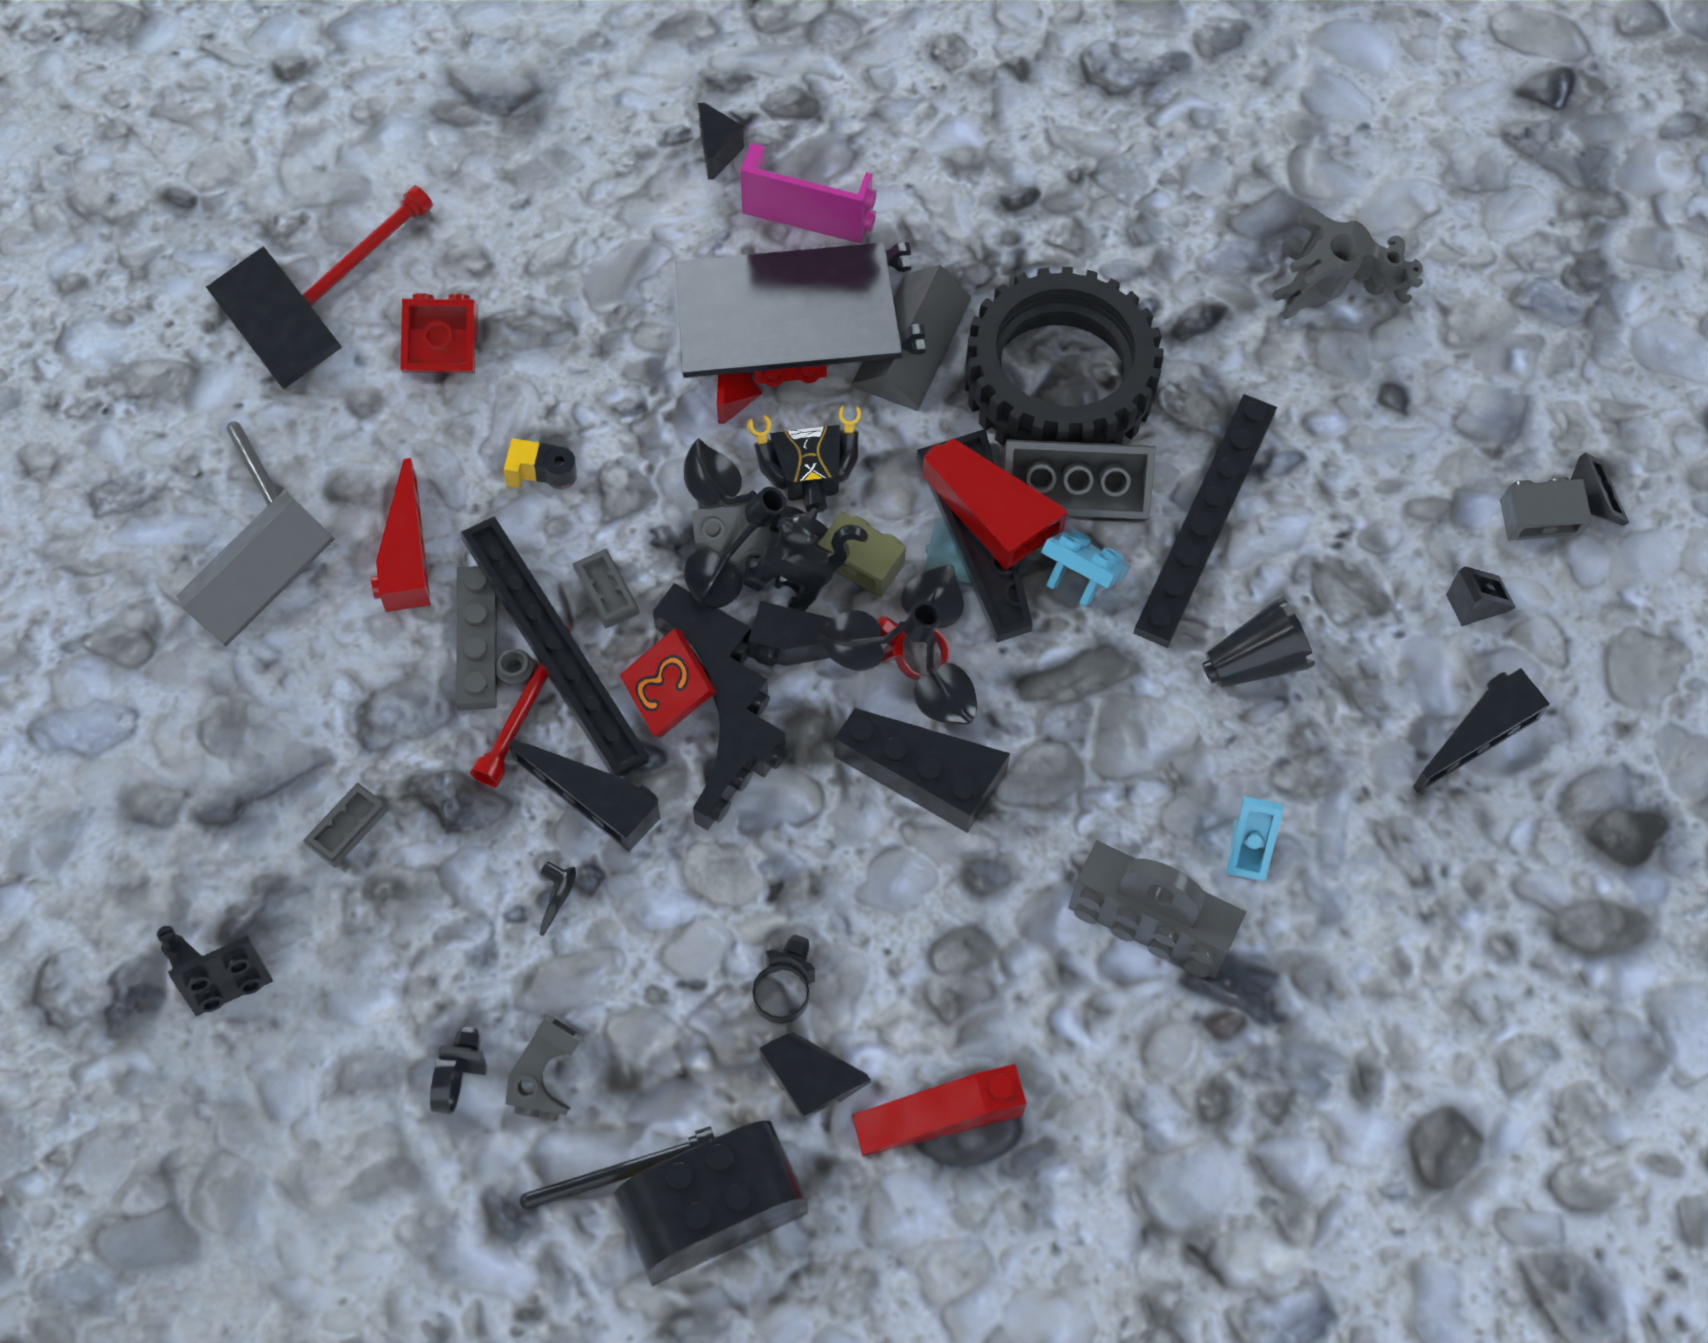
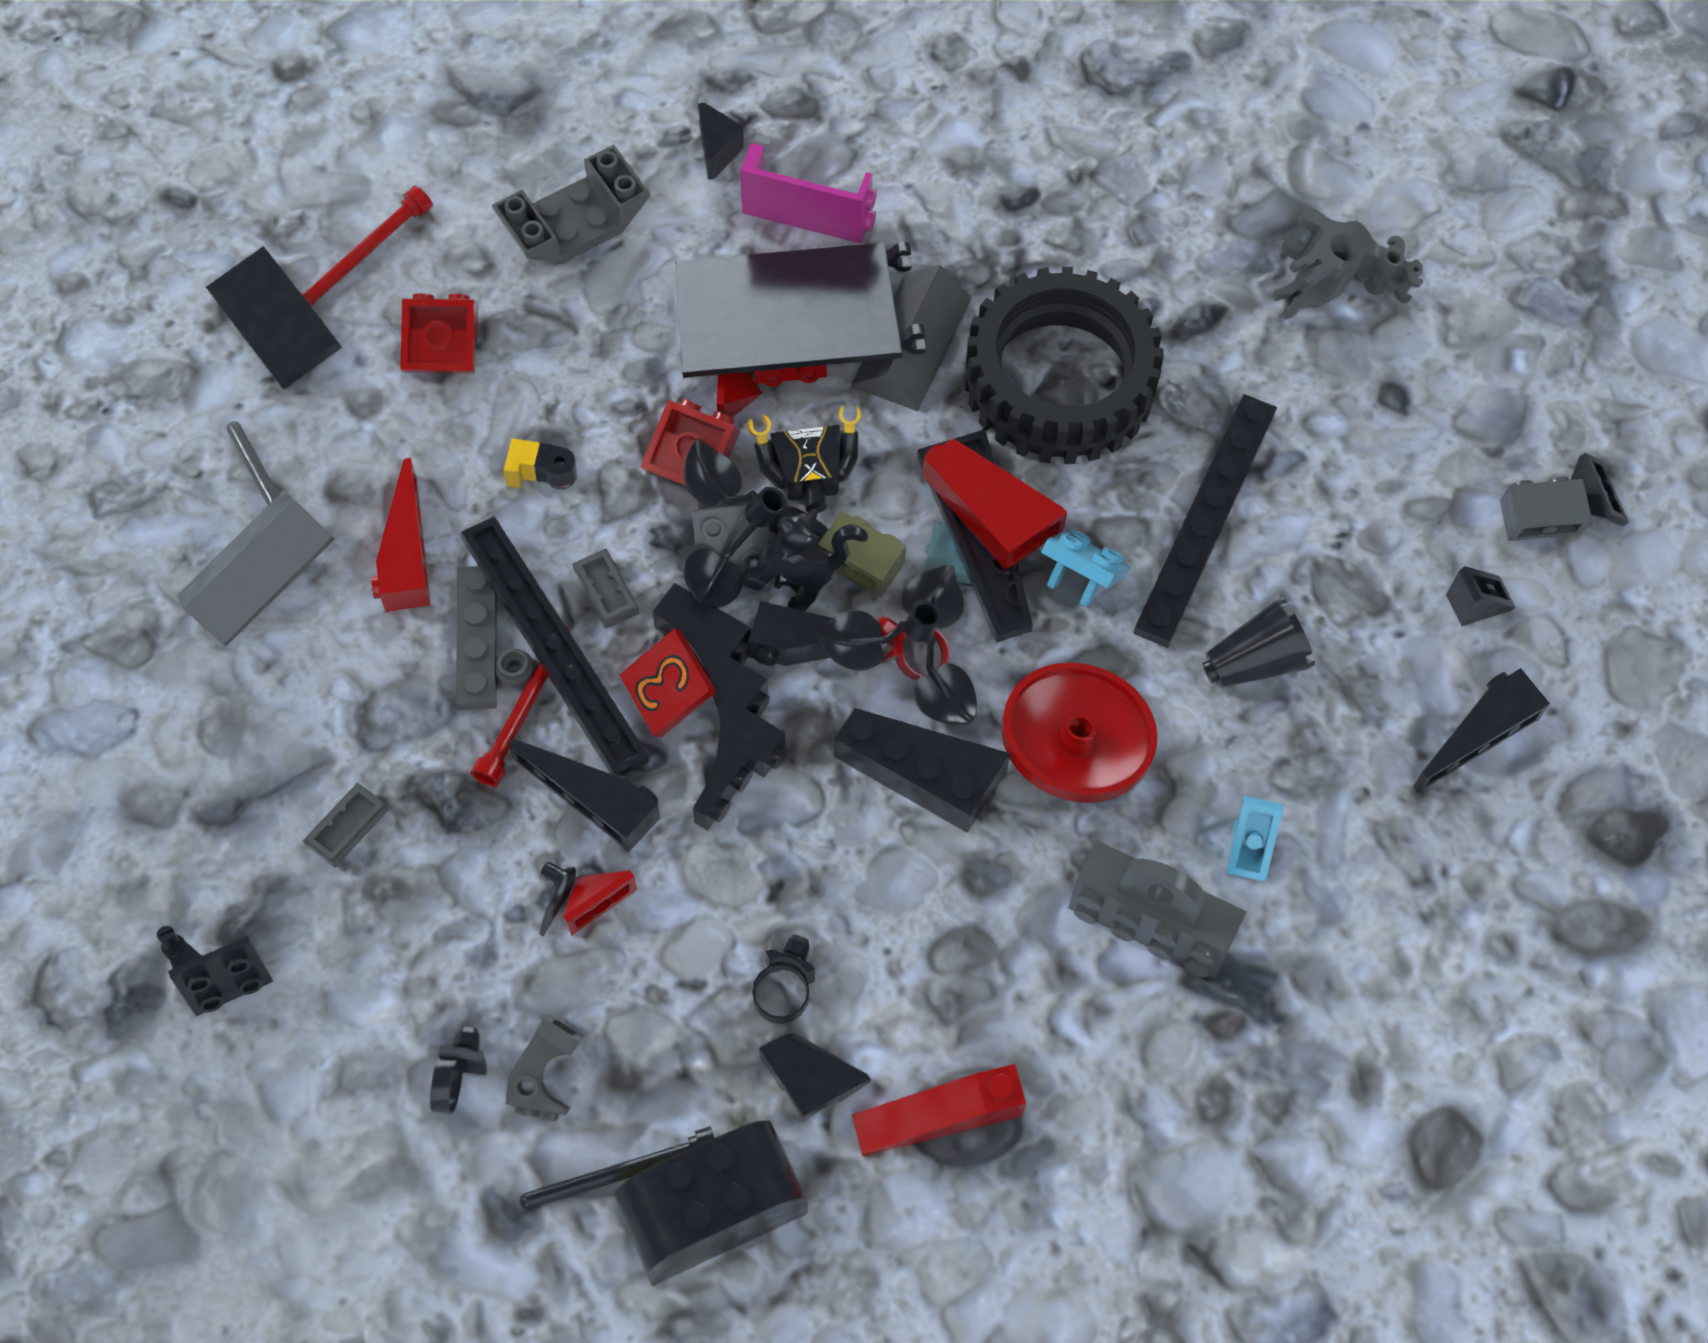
(577, 214): none -> dark grey slope
(595, 896): none -> red slope
(678, 430): none -> red plate
(1079, 732): none -> red dish
(1086, 476): dark grey slope -> none

